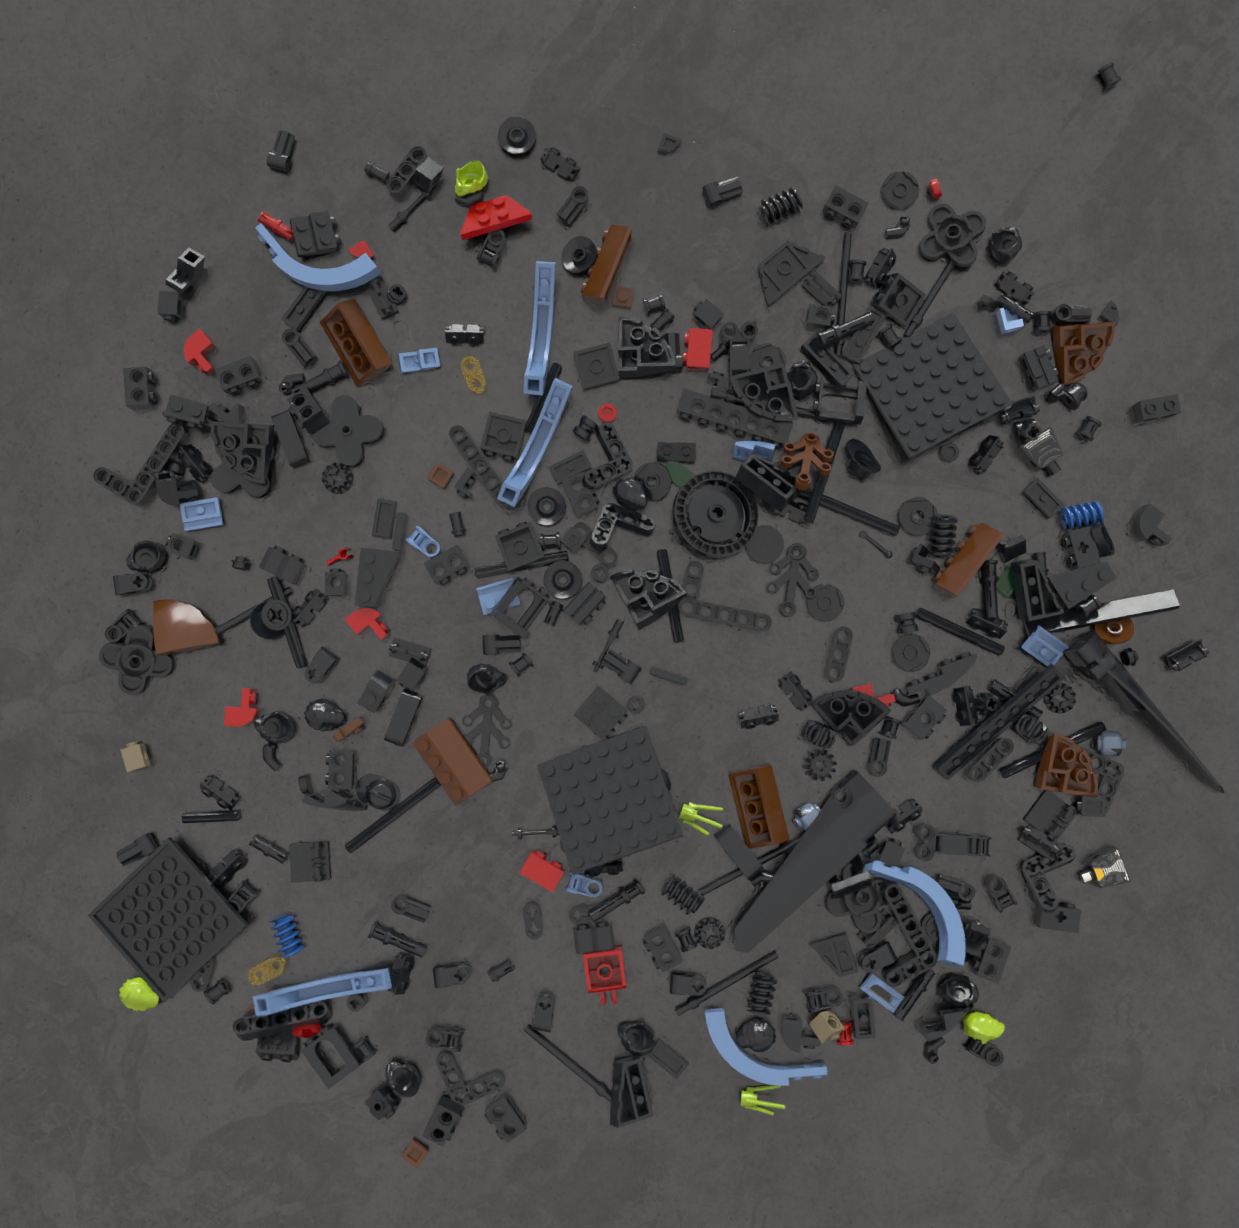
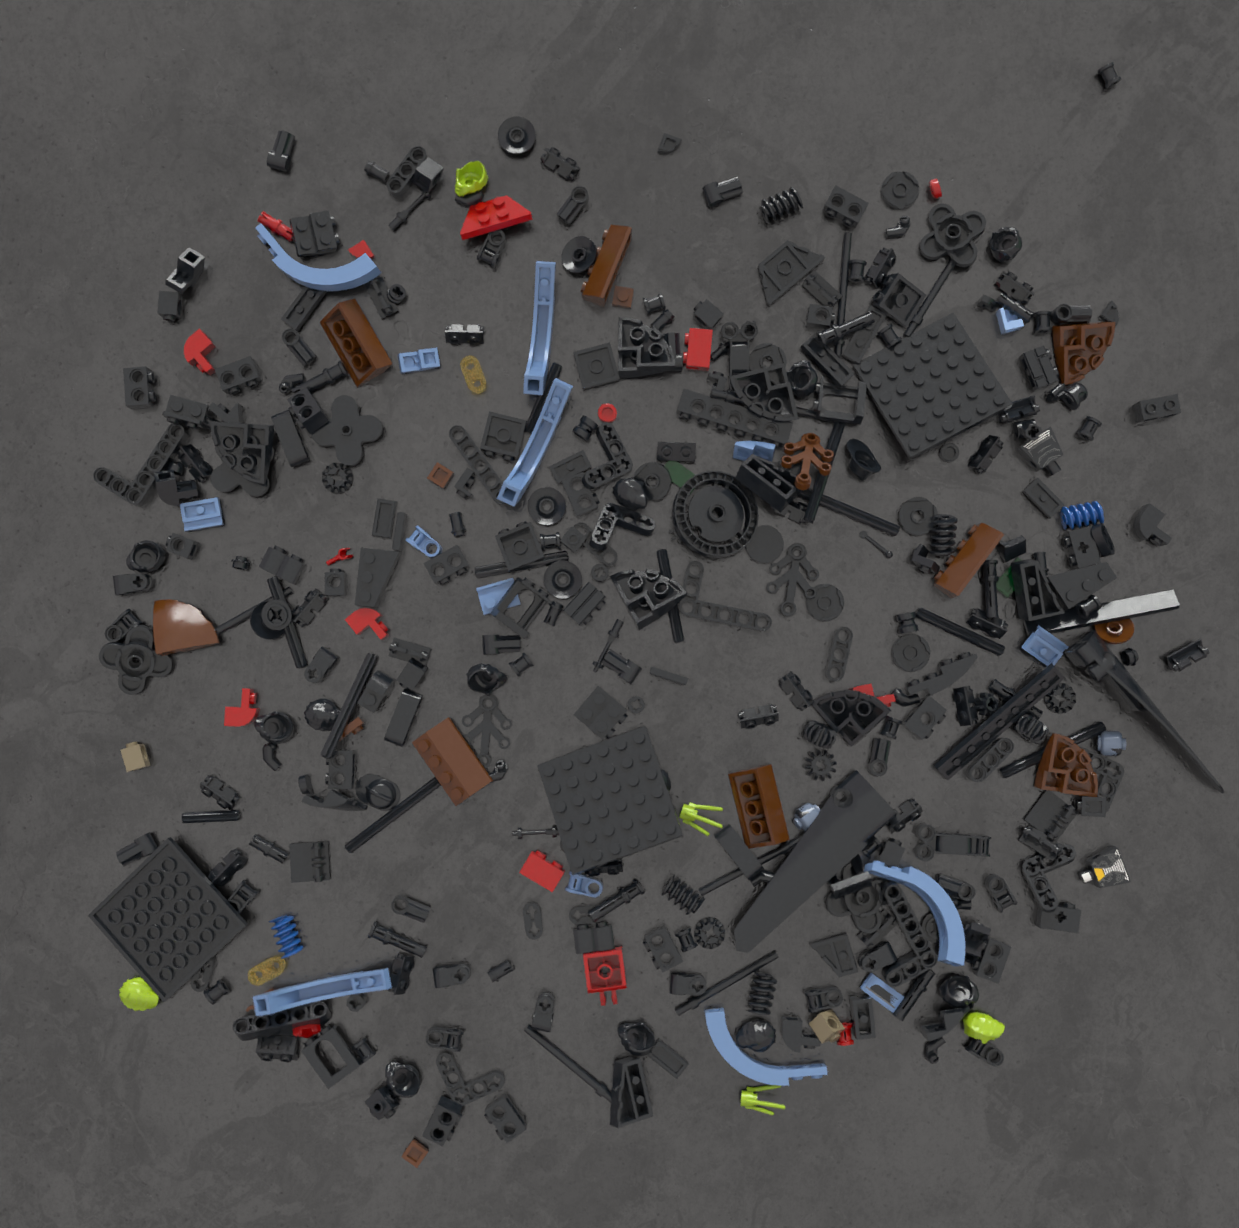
(348, 706): none -> black axle

